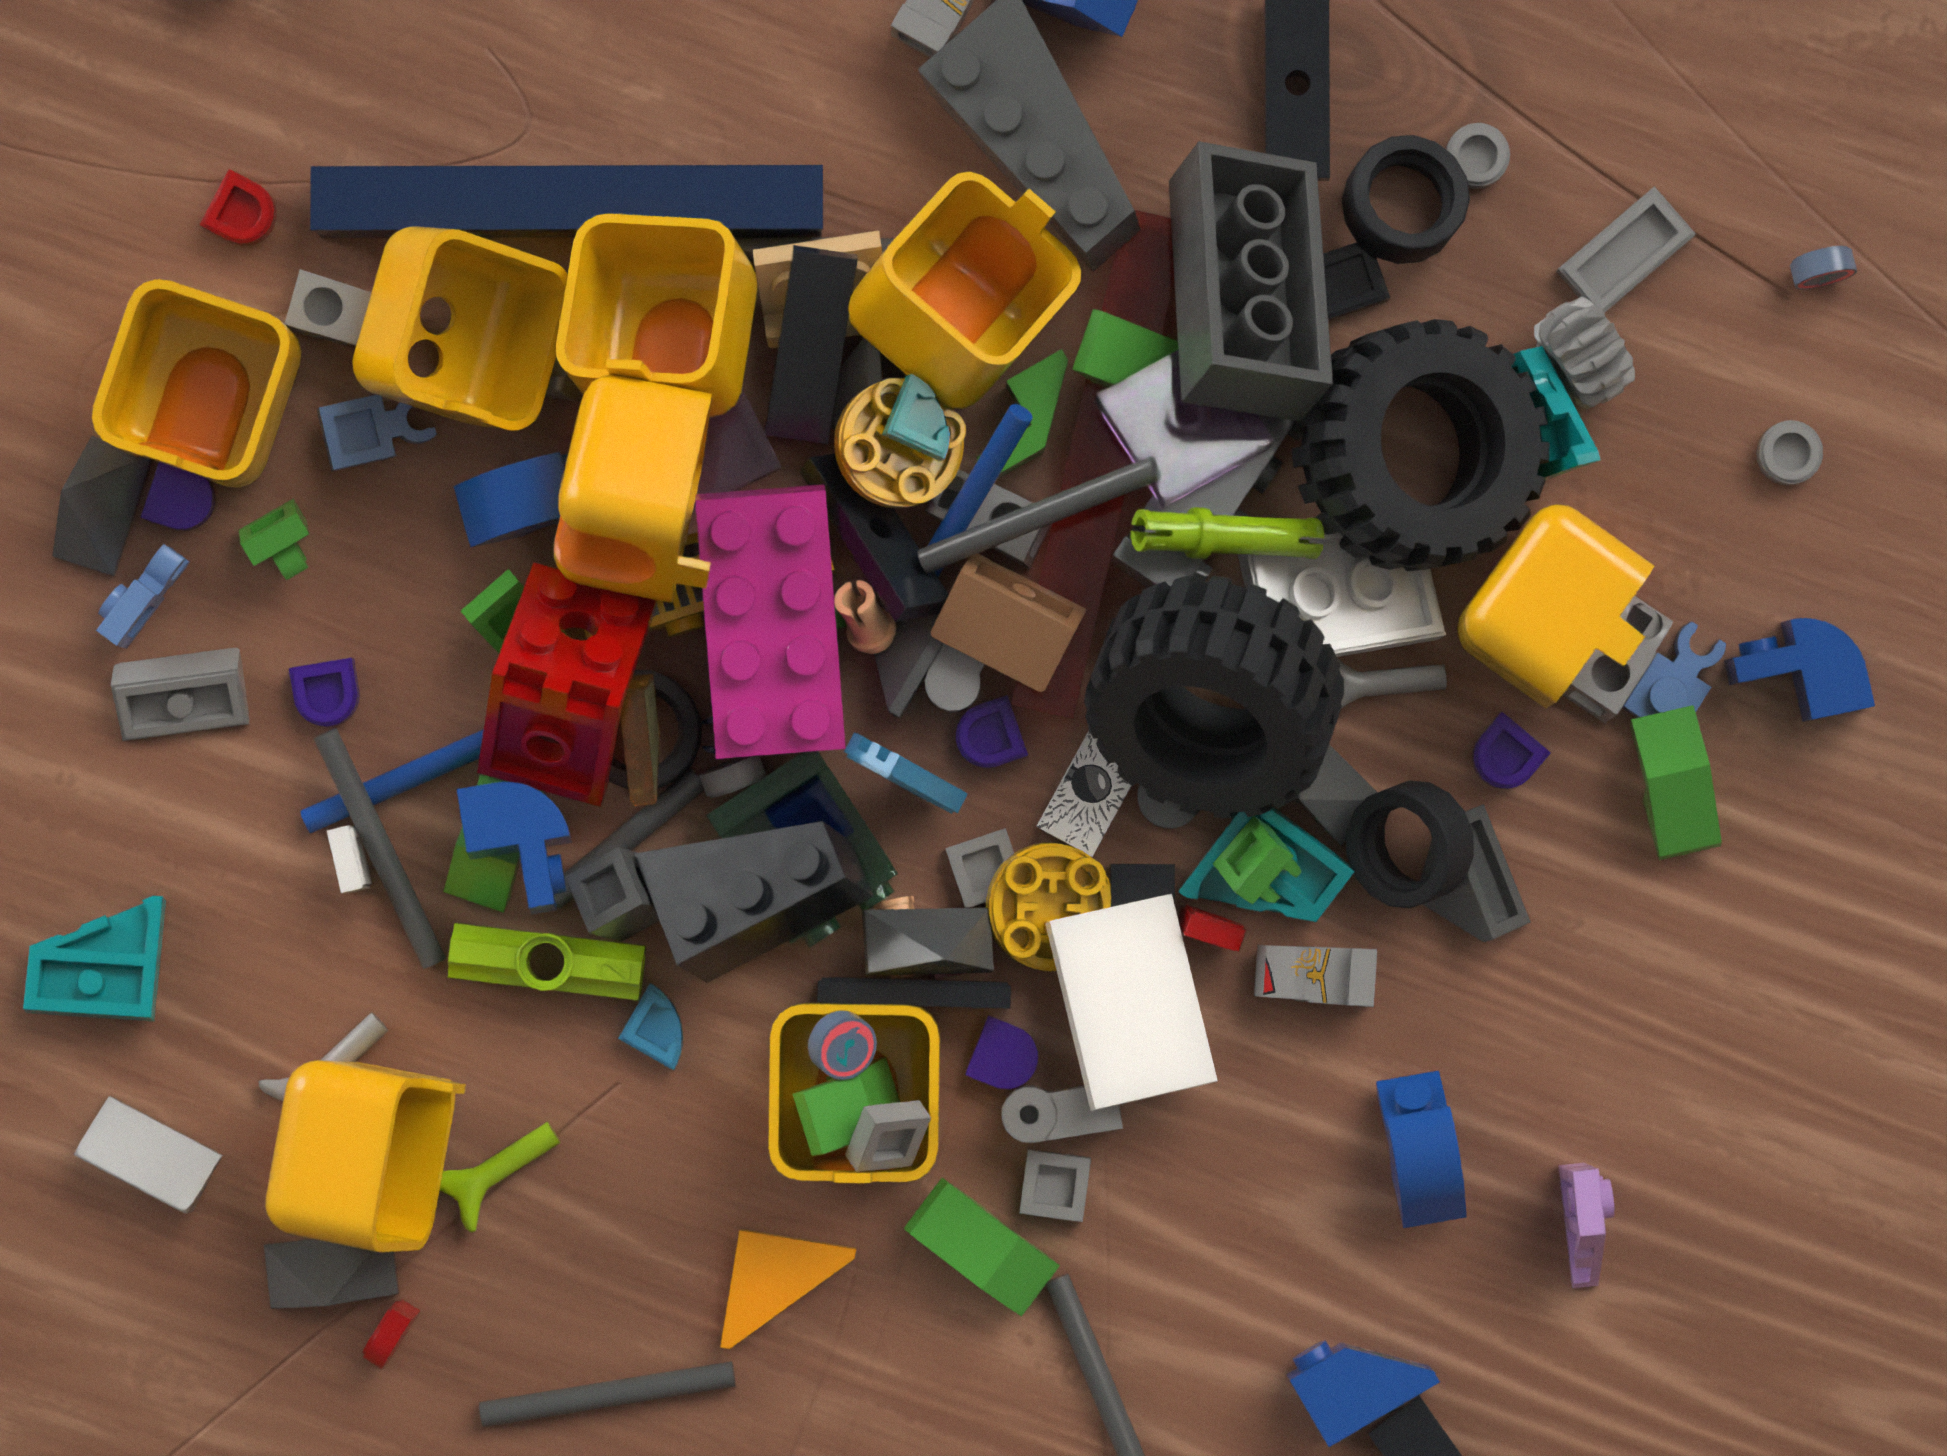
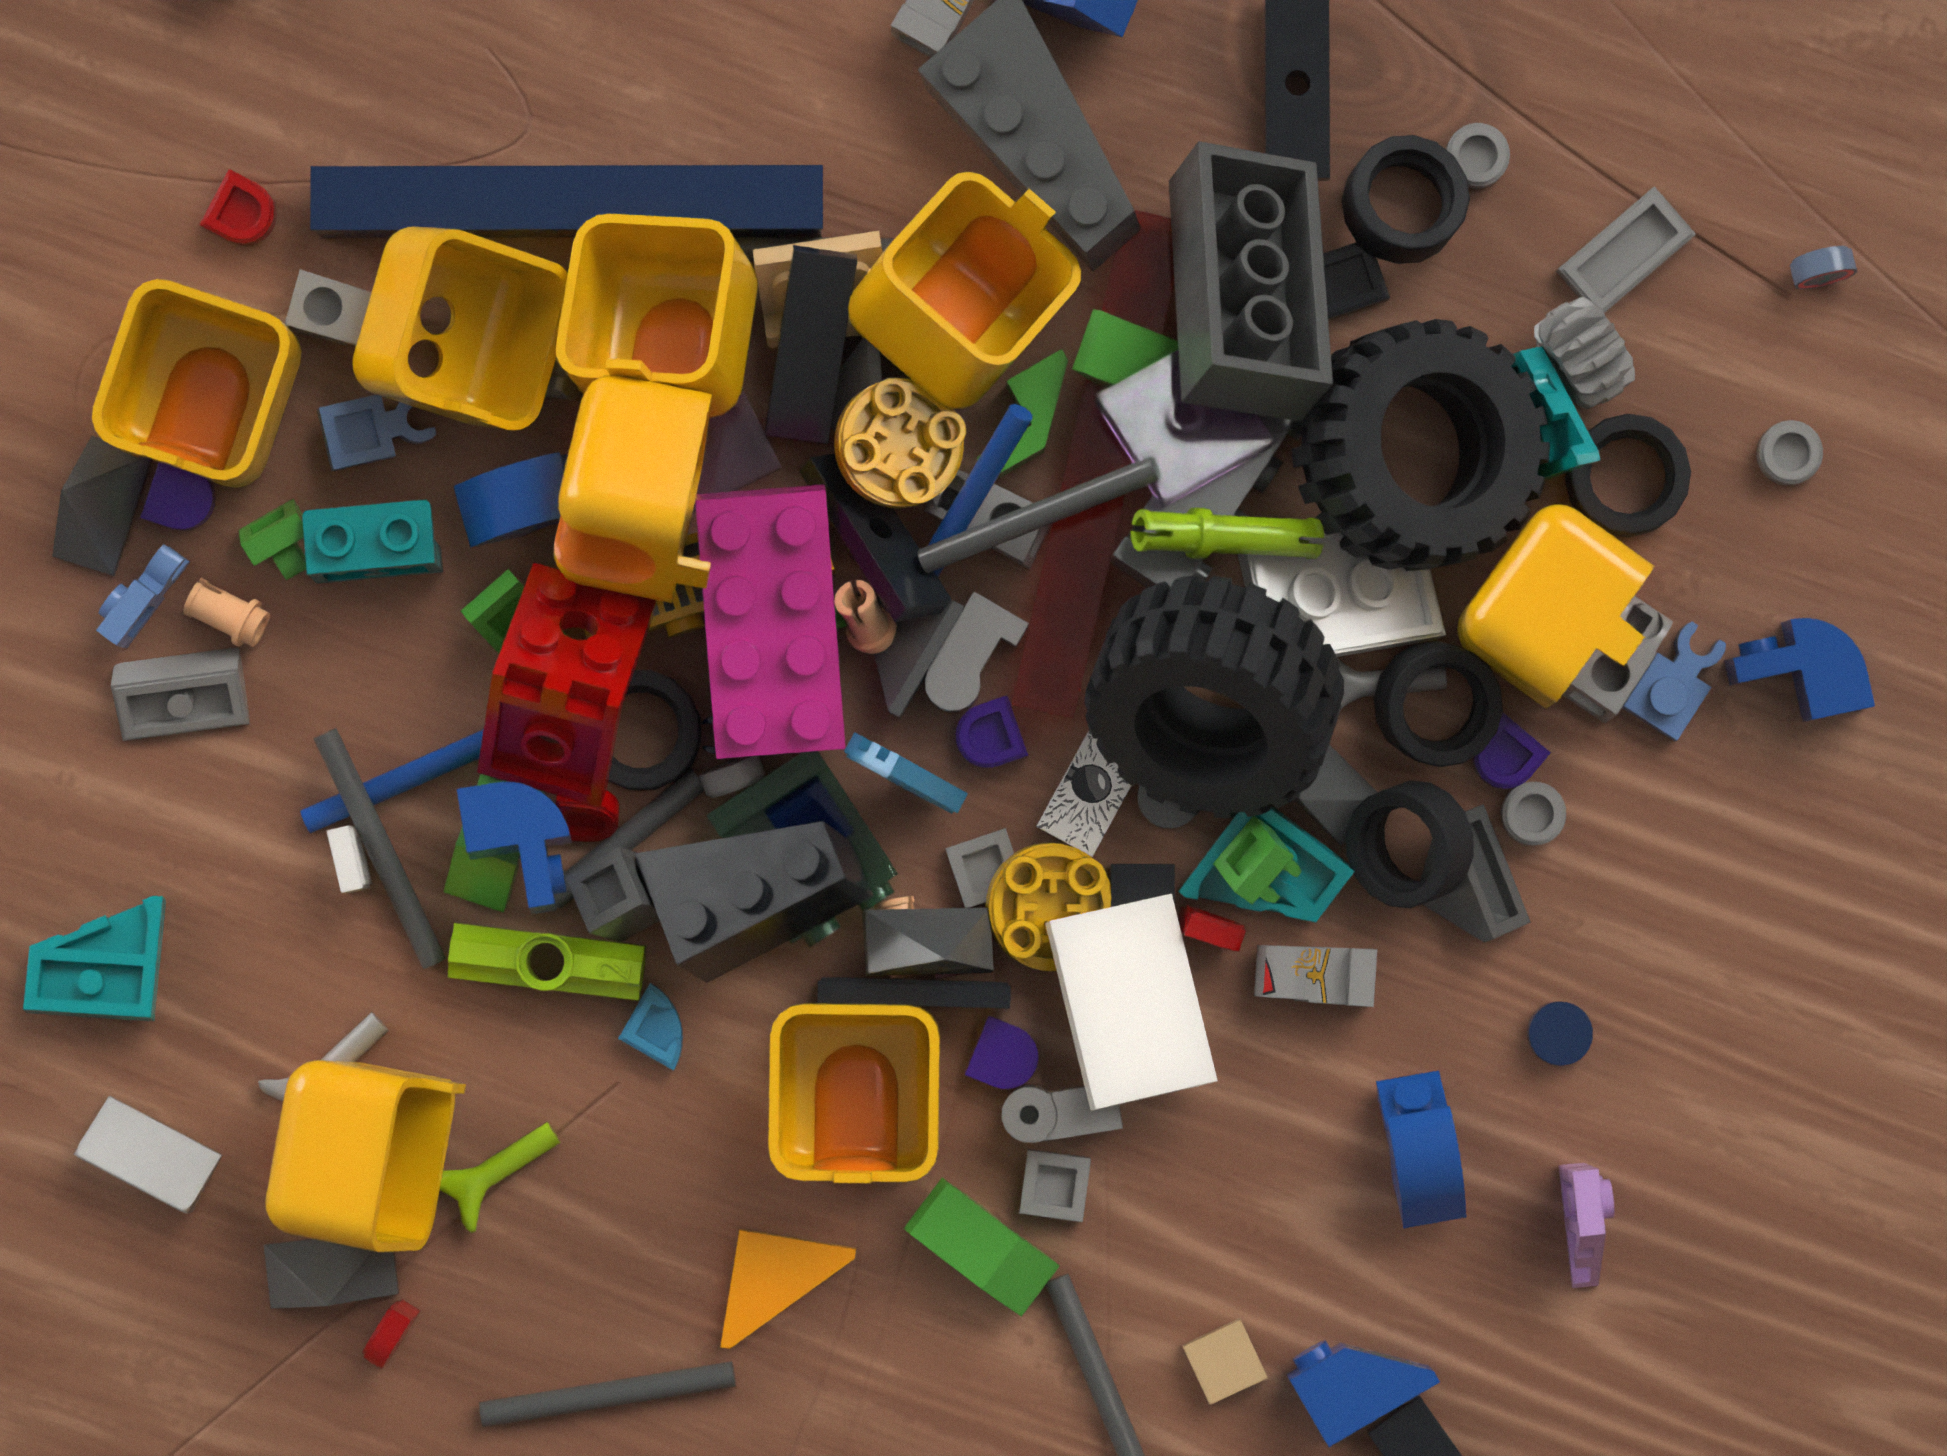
(227, 613): none -> light nougat pin
(326, 691): dark purple tile -> none
(370, 542): none -> teal bracket
(589, 821): none -> red tile
(641, 739): clear orange tile -> none
(834, 1107): bright green slope -> none
(842, 1045): sand blue tile -> none
(887, 1136): light grey tile -> none
(918, 420): teal tile -> none
(1007, 622): medium nougat panel -> none
(1224, 1361): none -> tan tile
(1483, 717): none -> black tyre
(1533, 813): none -> light grey tile
(1559, 1033): none -> dark blue tile
(1675, 485): none -> black tyre
(1677, 782): bright green slope -> none

